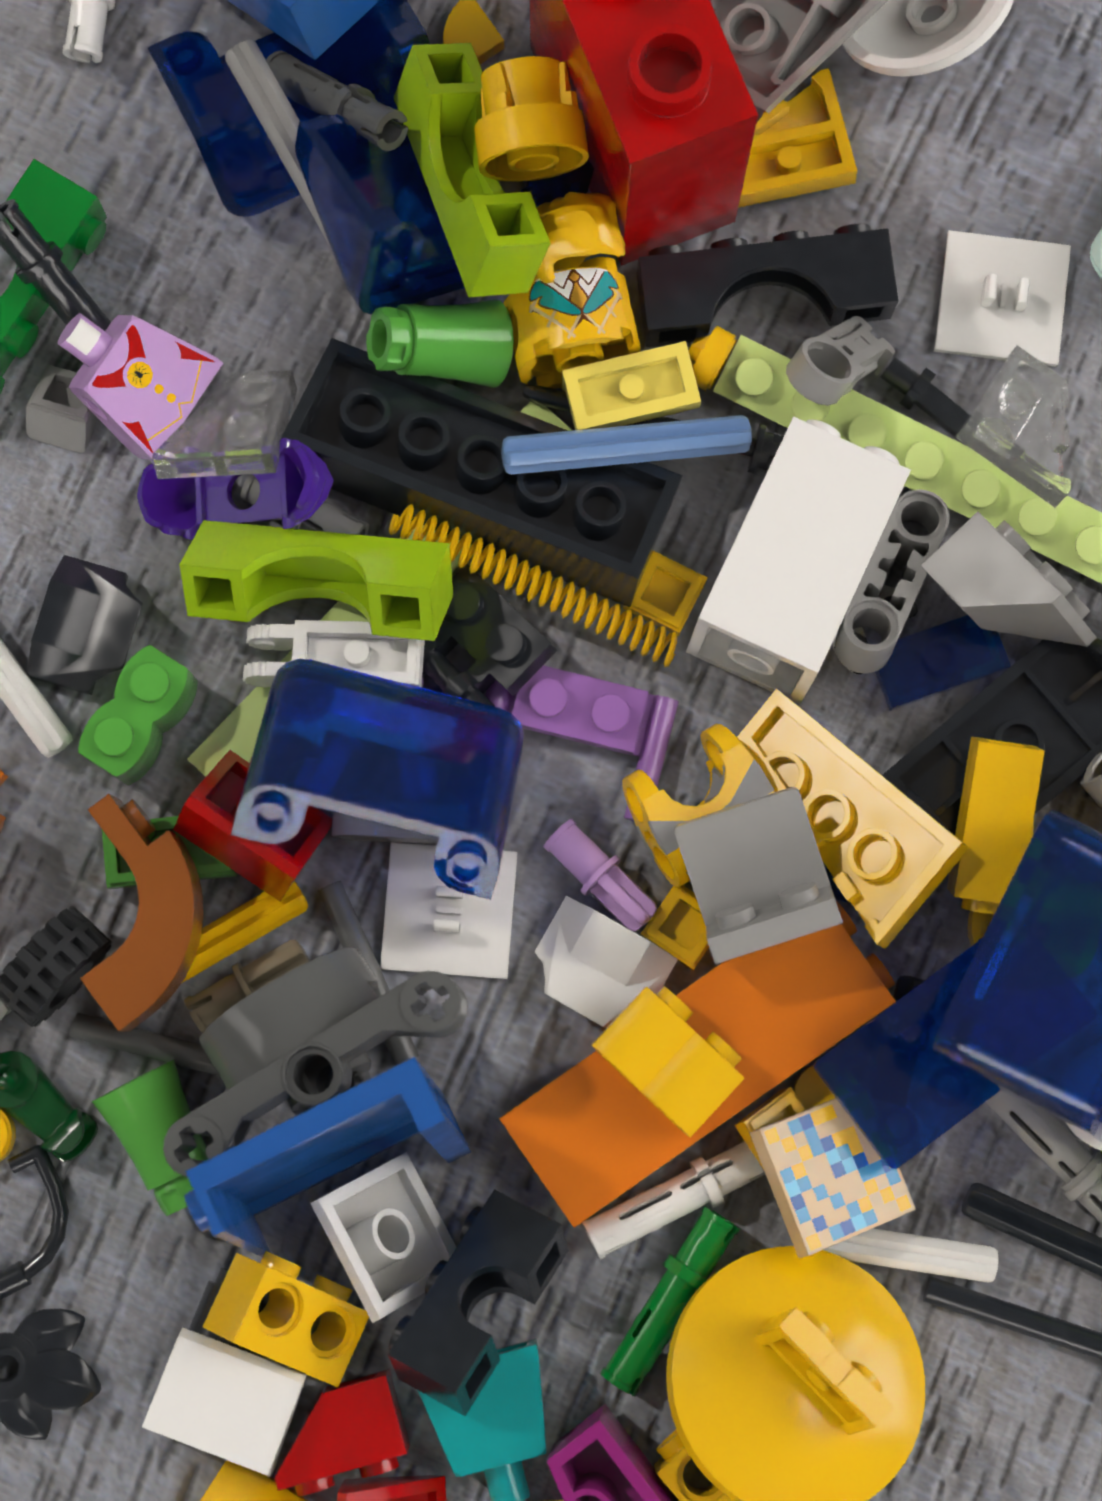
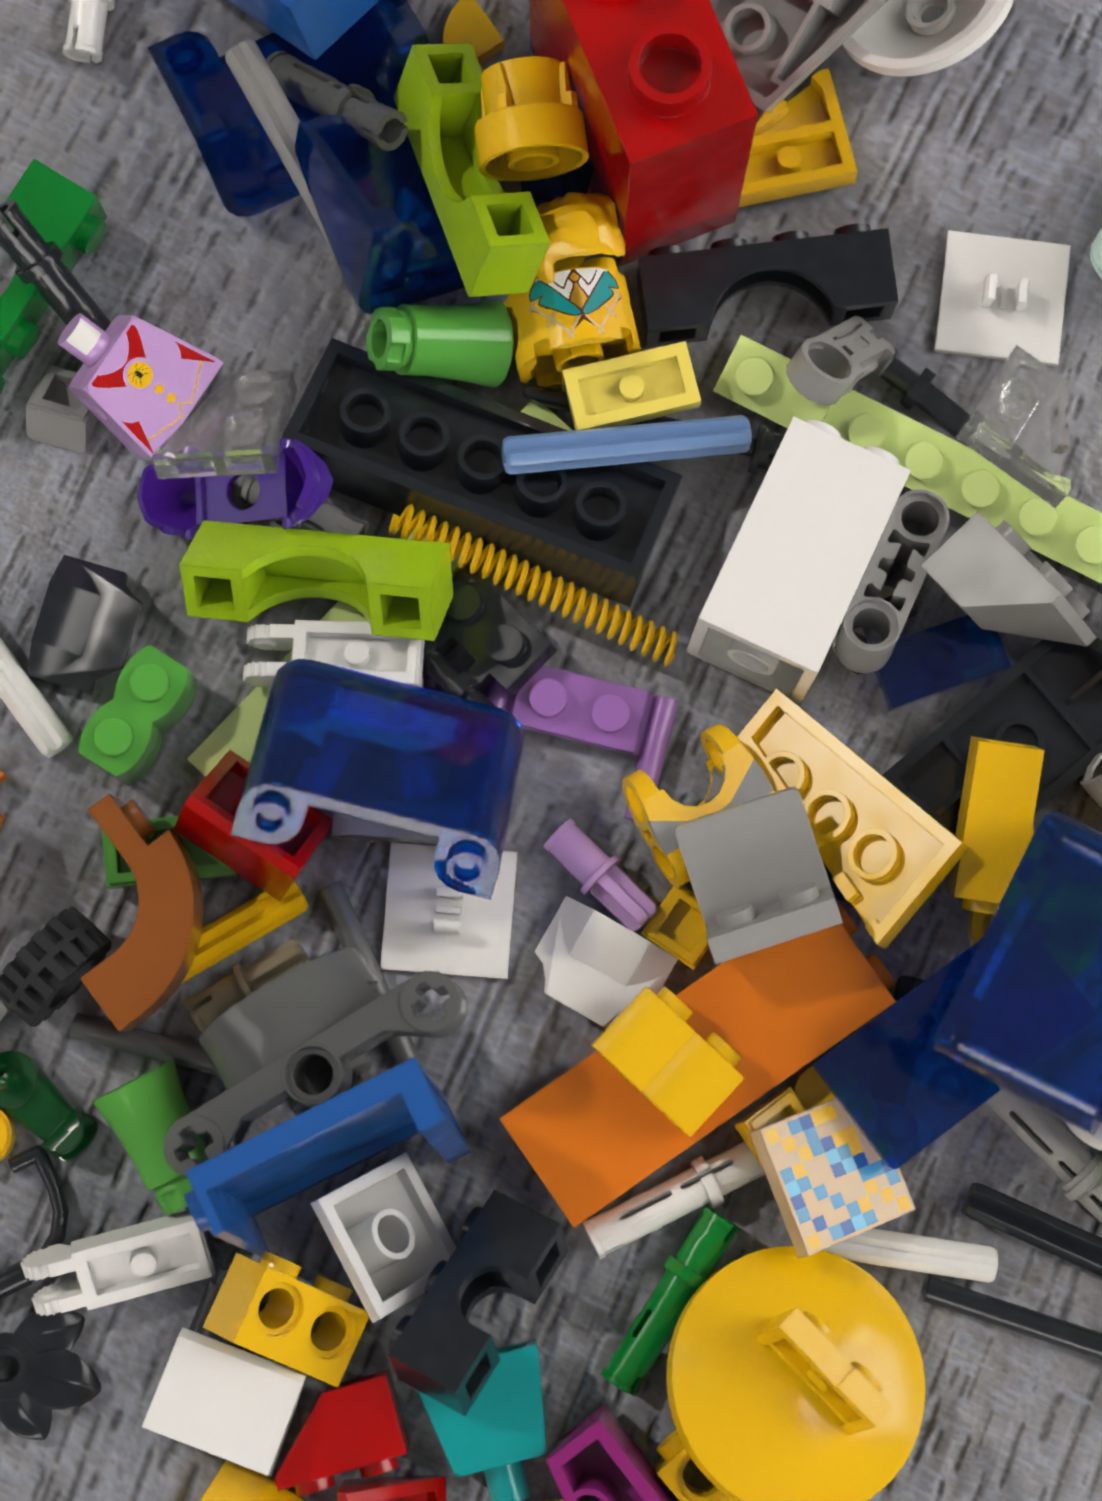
(121, 1264): none -> white hinge
(667, 593): yellow tile -> none
(710, 355): yellow tile -> none

